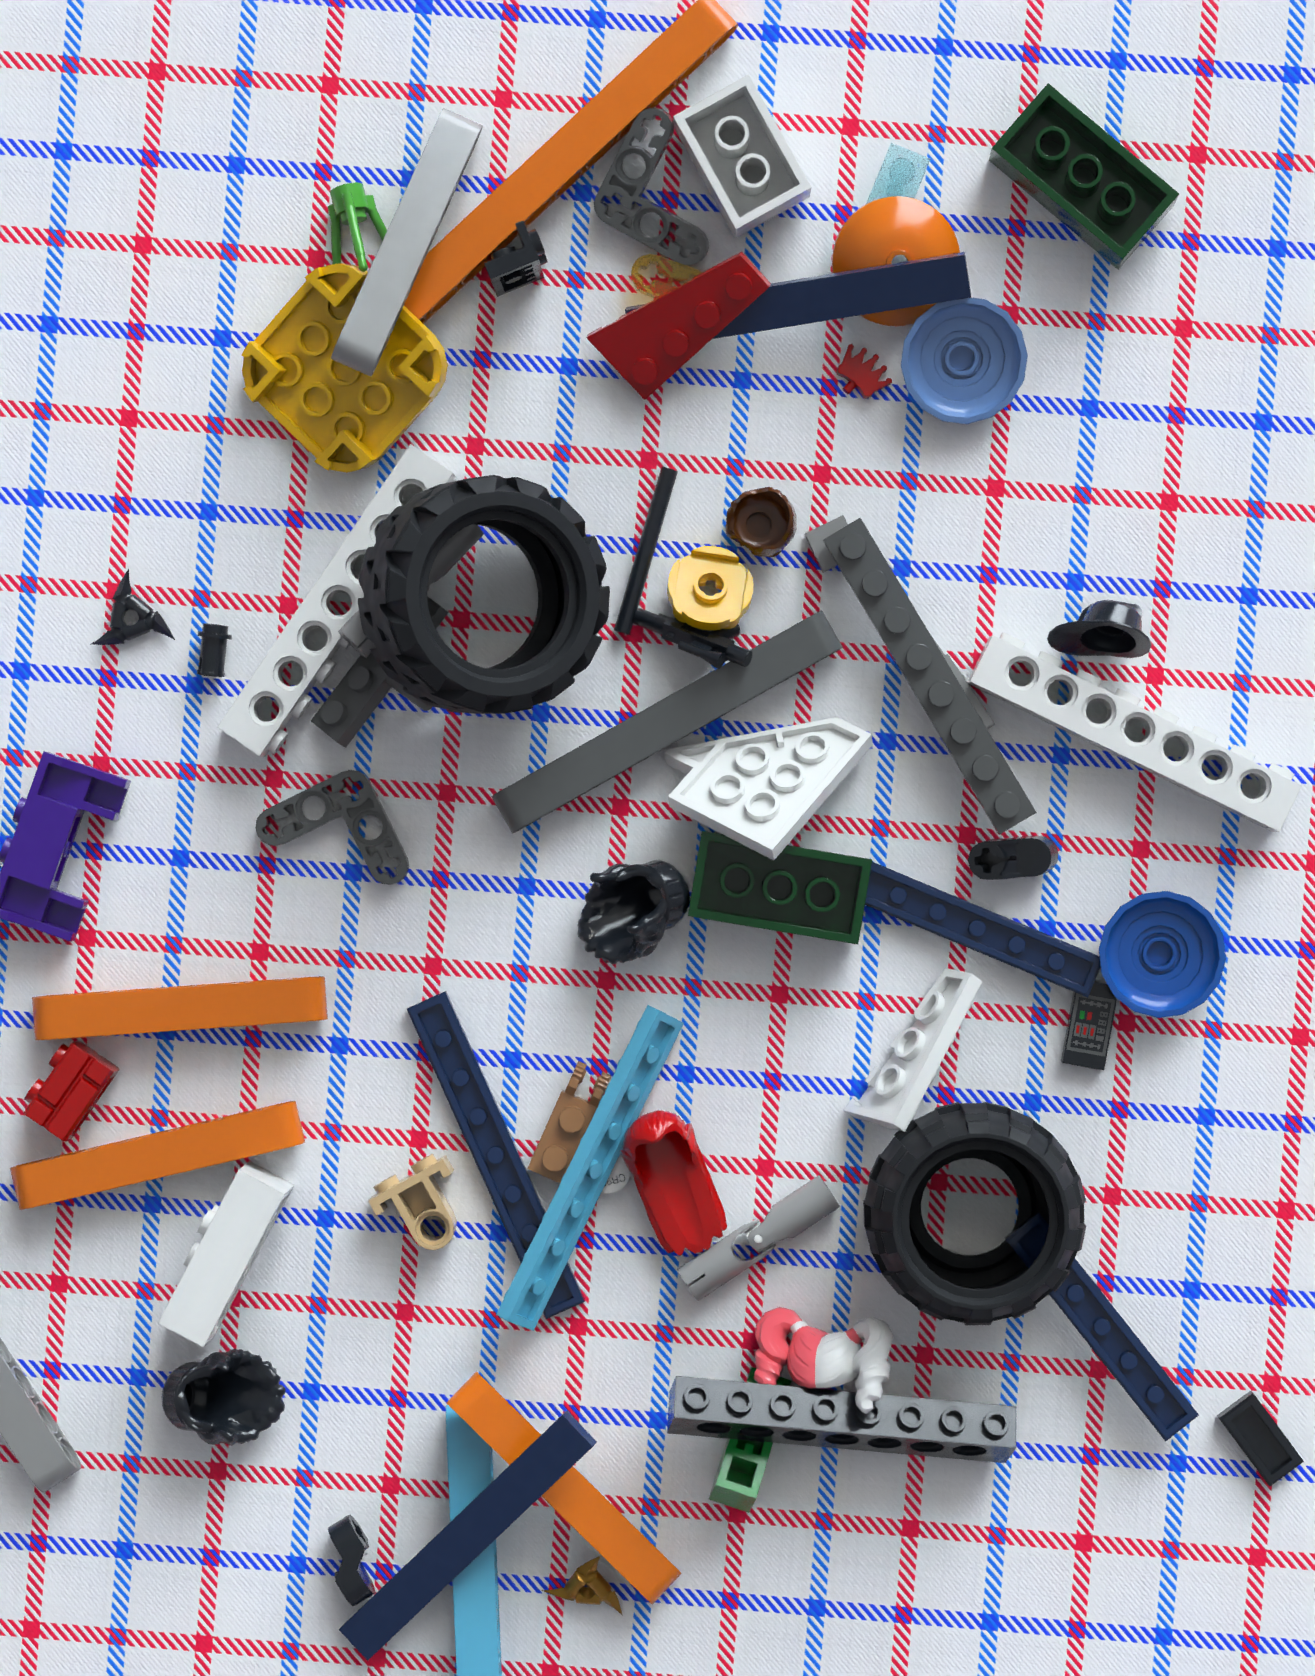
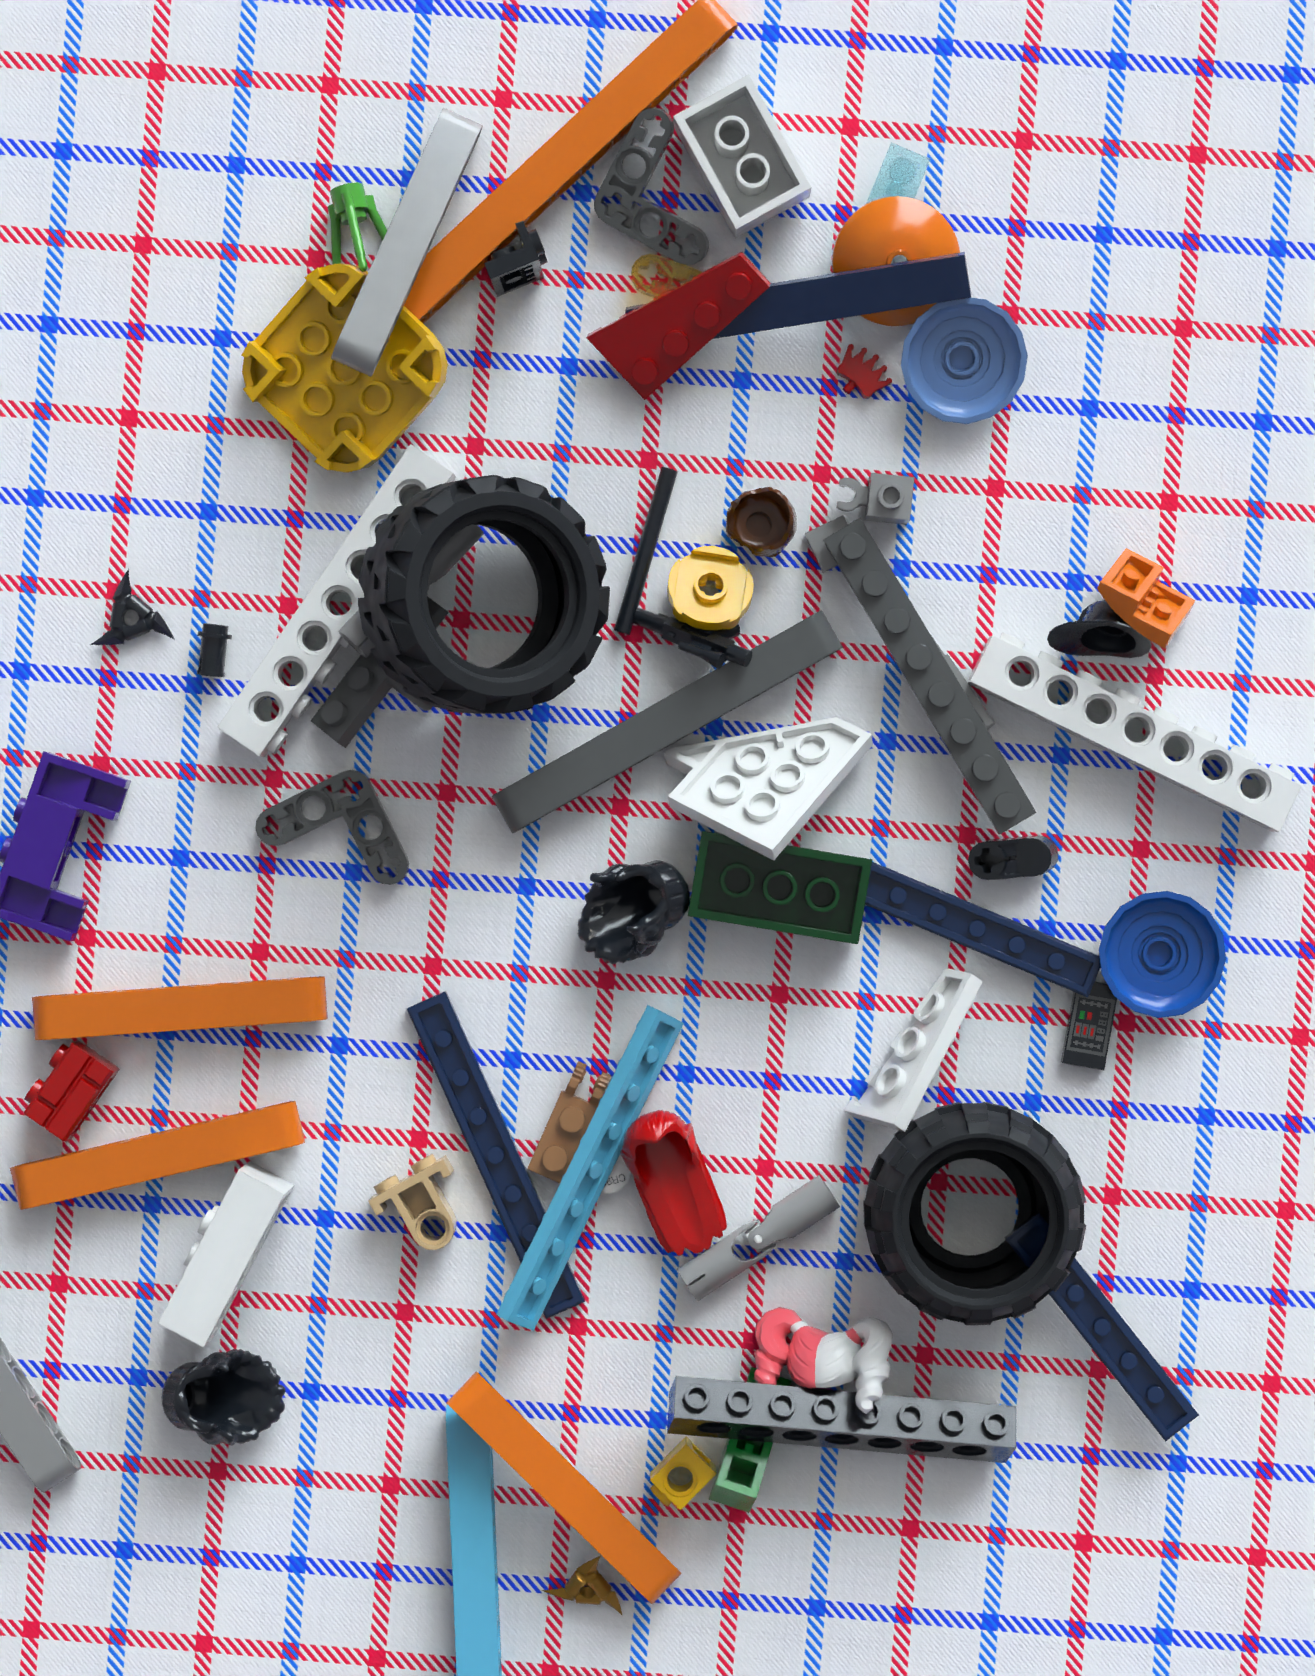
(352, 1576): black piece -> none
(468, 1535): dark blue tile -> none
(685, 1455): none -> yellow brick
(885, 498): none -> light grey brick
(1083, 176): dark green brick -> none
(1143, 601): none -> orange slope
(1260, 1438): black tile -> none

